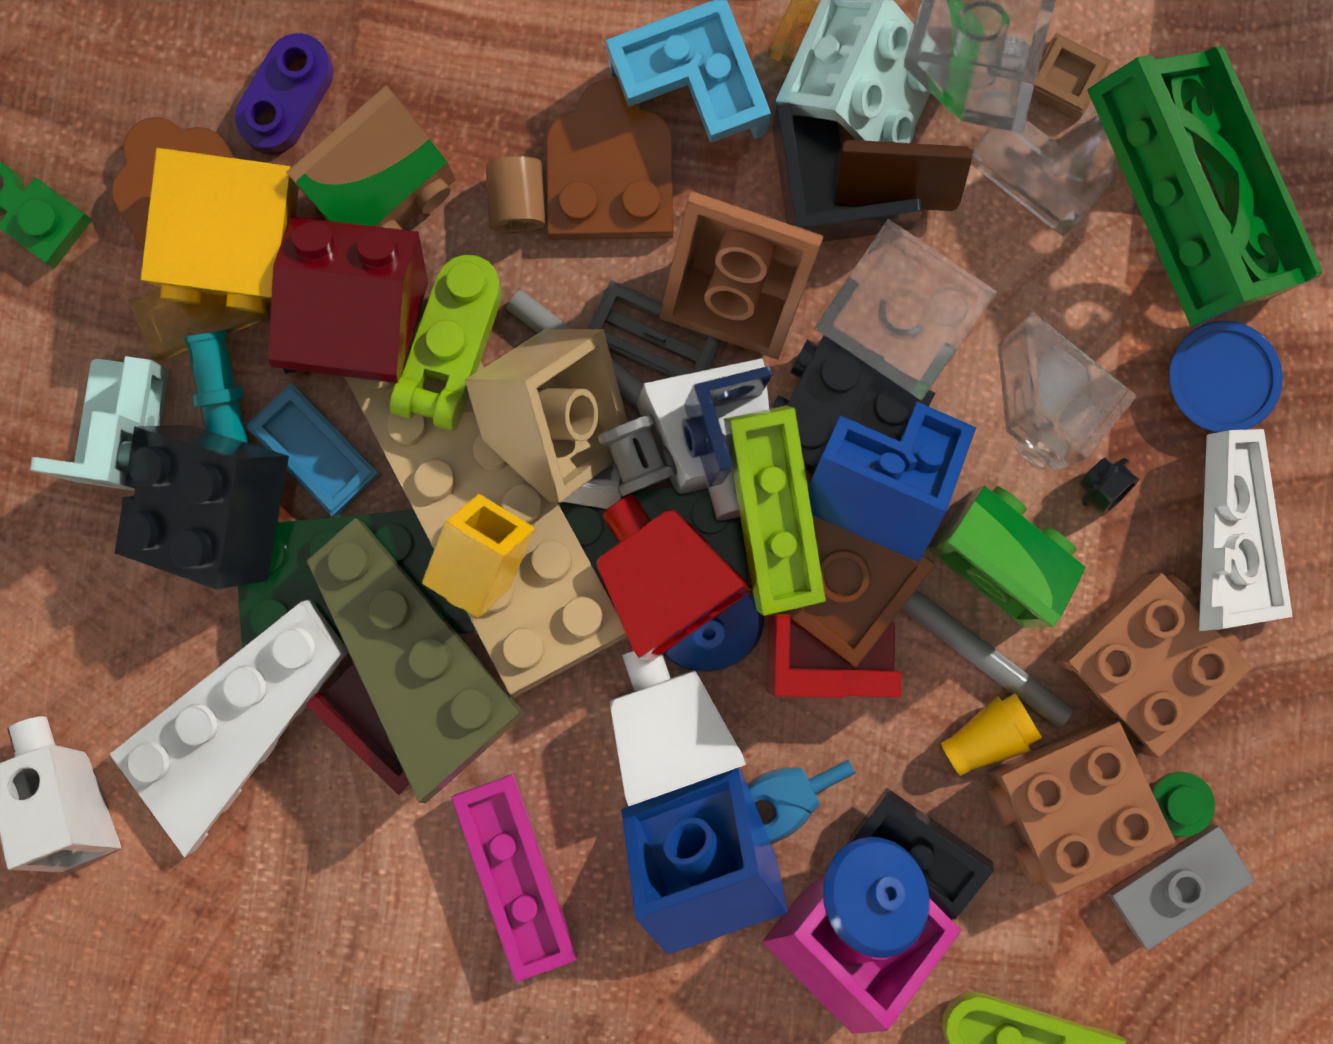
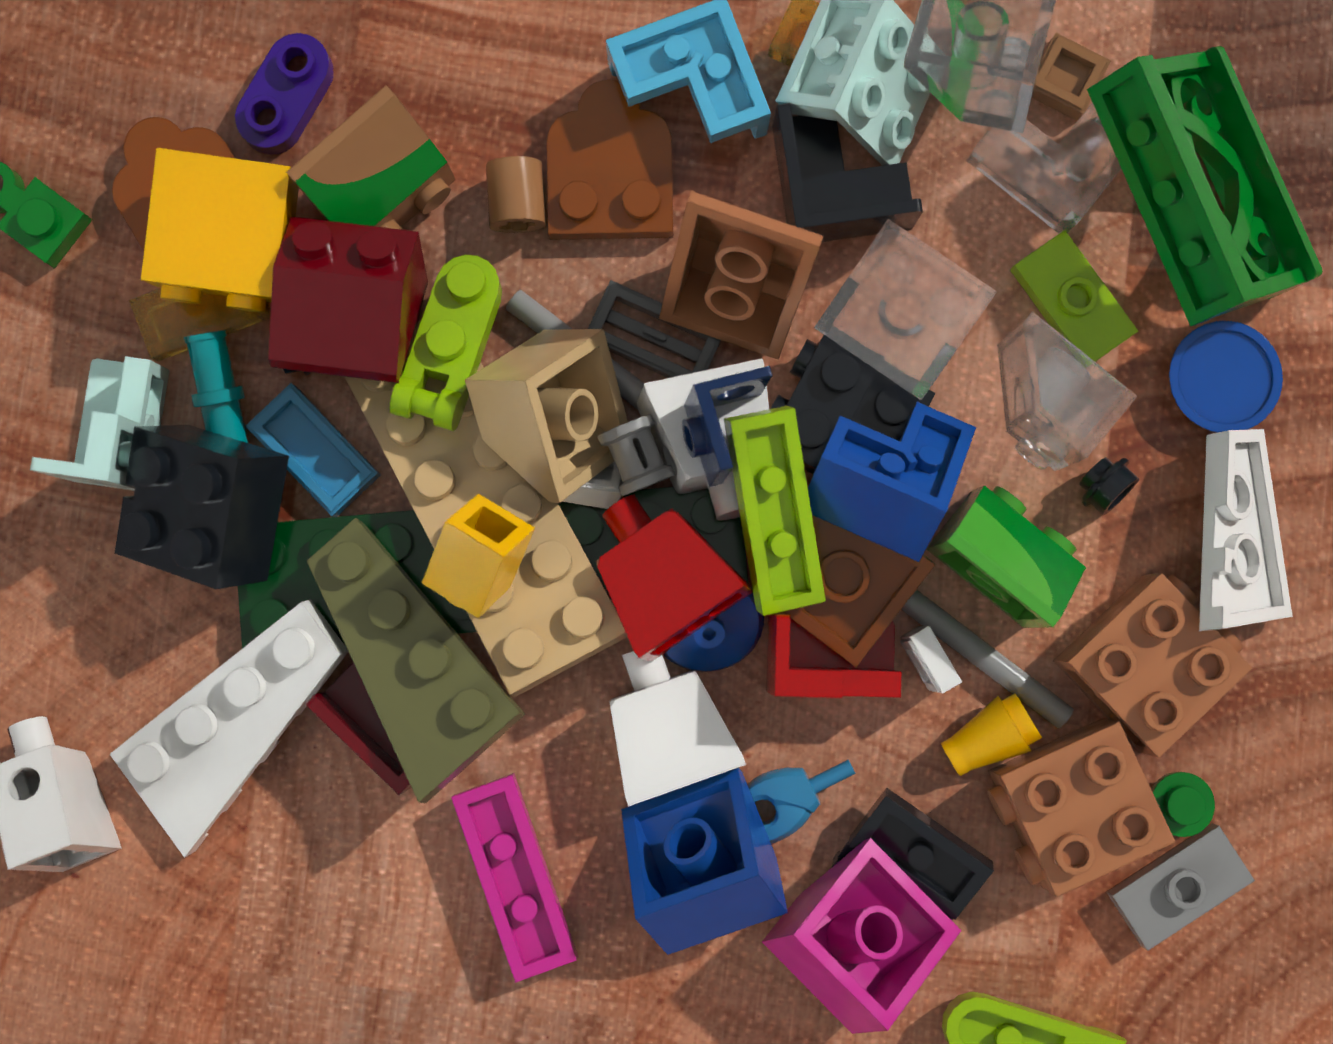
(876, 897): blue piece -> none
(901, 171): reddish brown slope -> none
(930, 659): none -> white tile
(1073, 297): none -> lime plate

